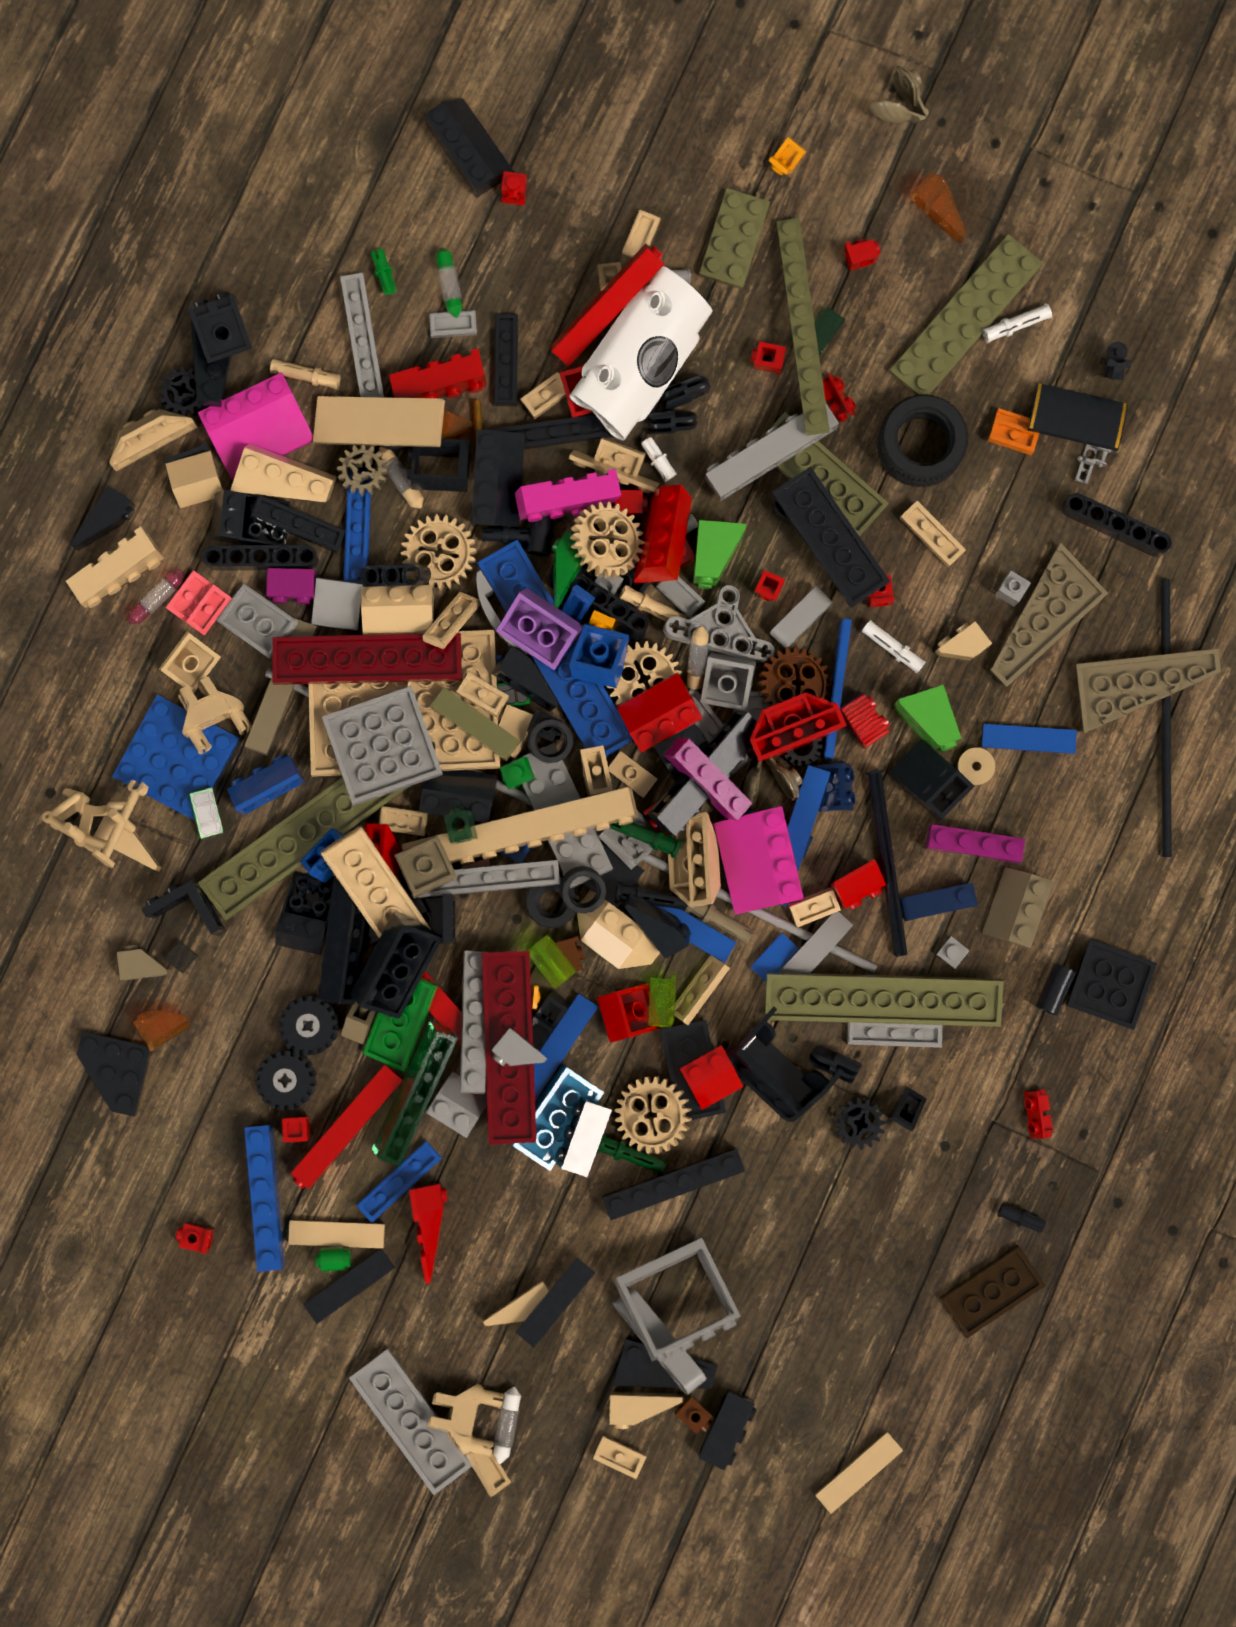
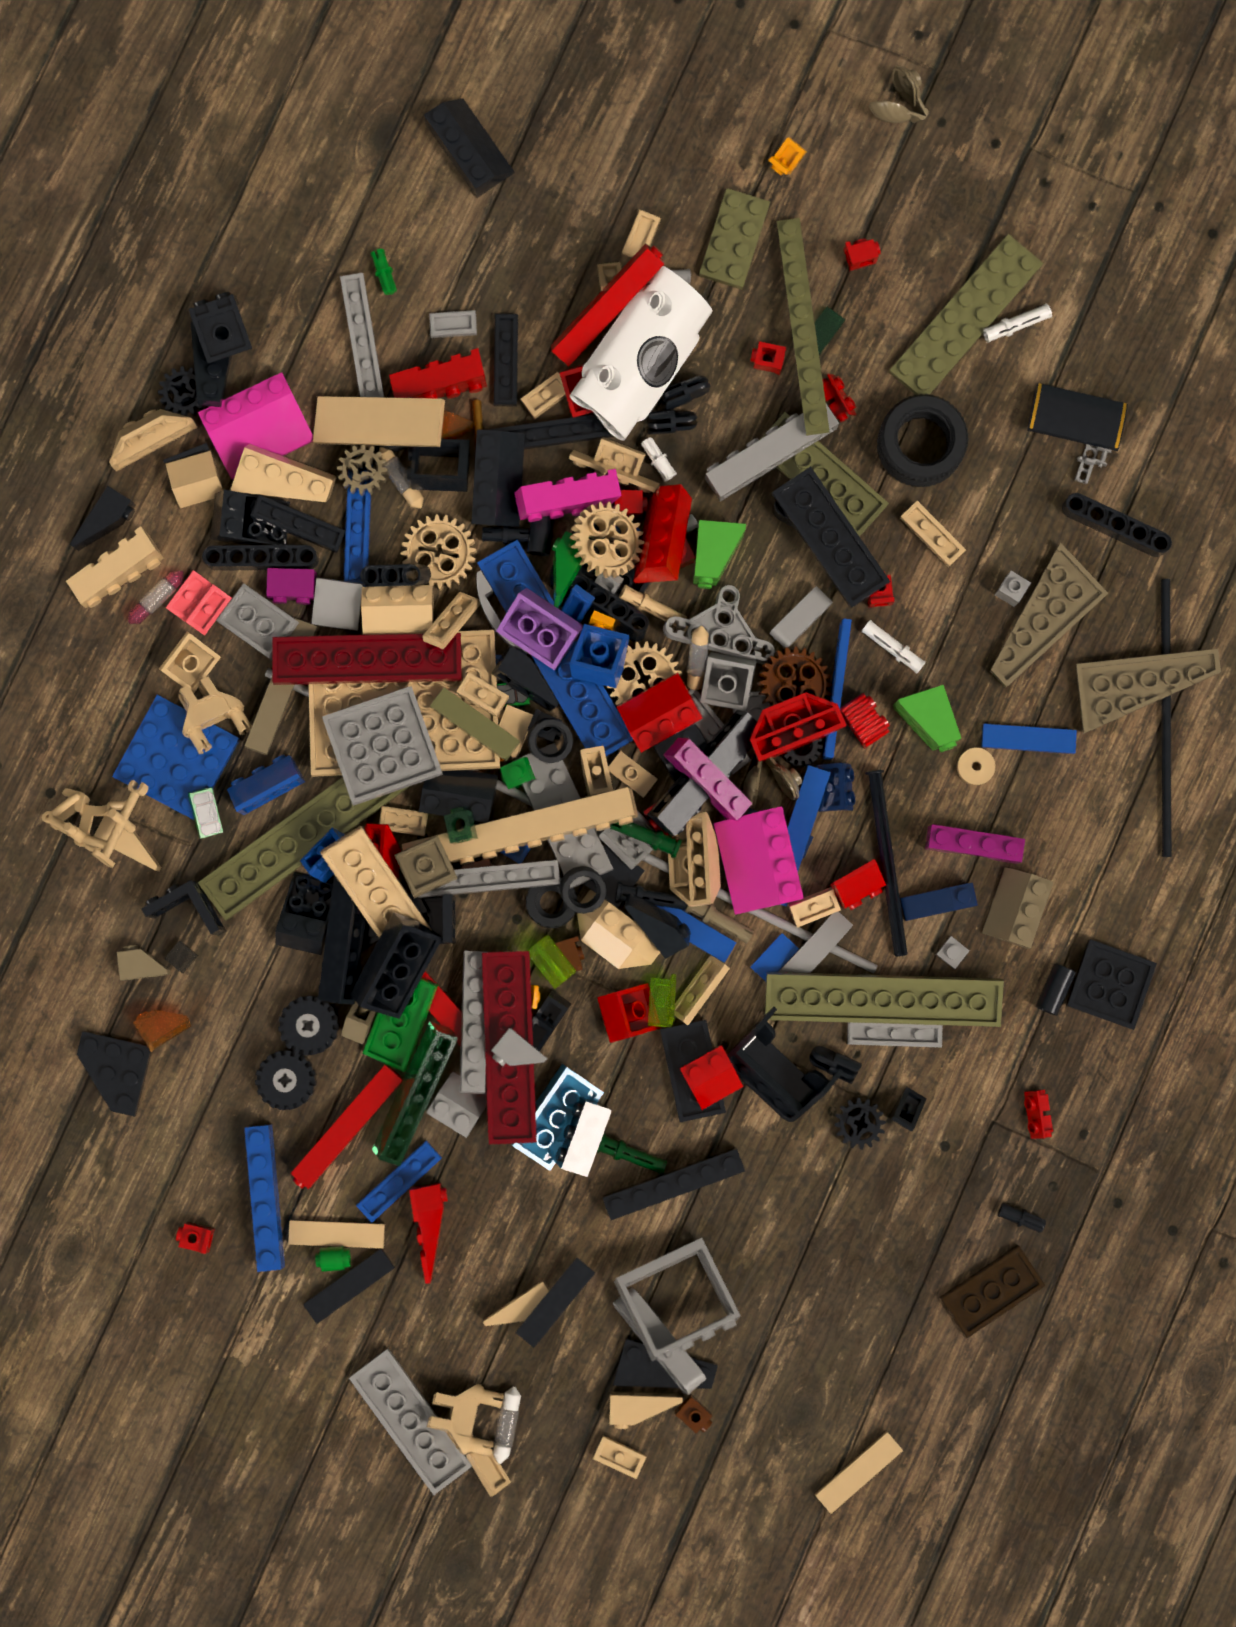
(296, 1129): red brick -> none
(307, 374): tan pin -> none
(449, 282): piece -> none
(514, 188): red brick -> none
(562, 1040): blue tile -> none
(673, 1112): tan gear -> none
(681, 596): light grey tile -> none
(727, 1429): black brick -> none
(769, 586): red brick -> none
(931, 780): black slope -> none
(937, 202): clear orange slope -> none
(966, 644): tan slope -> none
(1011, 432): orange plate -> none
(1116, 361): black hips -> none

